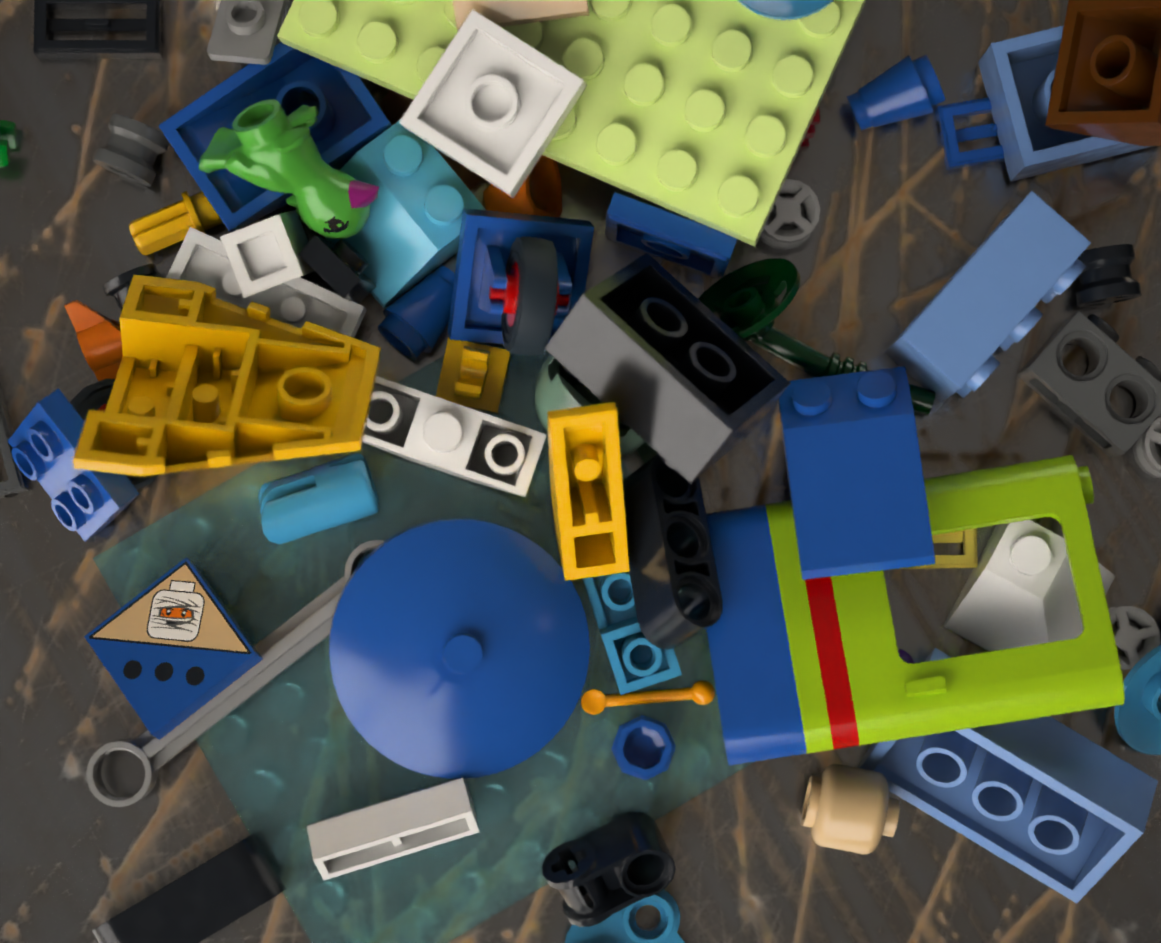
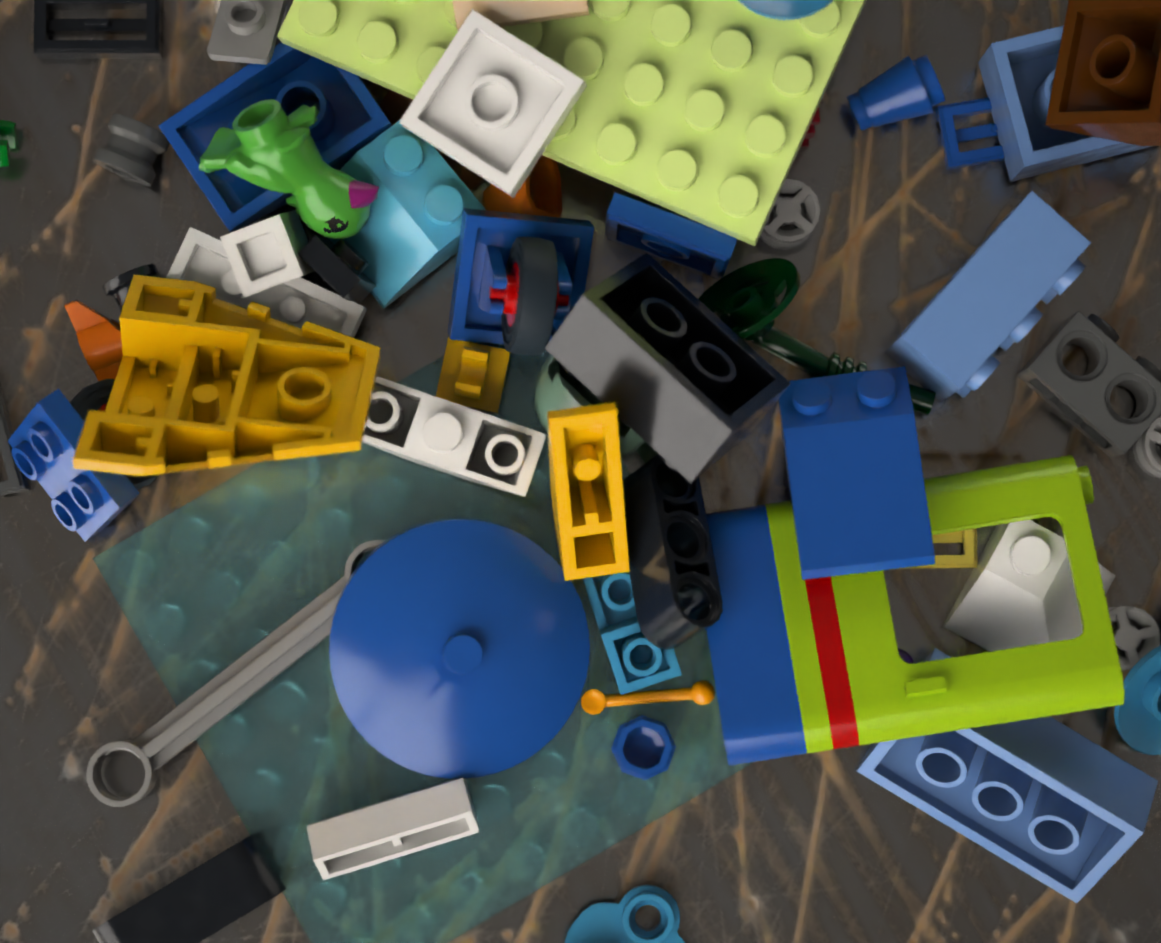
(172, 223): yellow axle -> none
(173, 648): tile -> none
(318, 499): dark azure arm -> none
(420, 315): blue cone -> none
(614, 867): black piece -> none
(849, 809): tan head -> none
(1107, 276): black wheel -> none

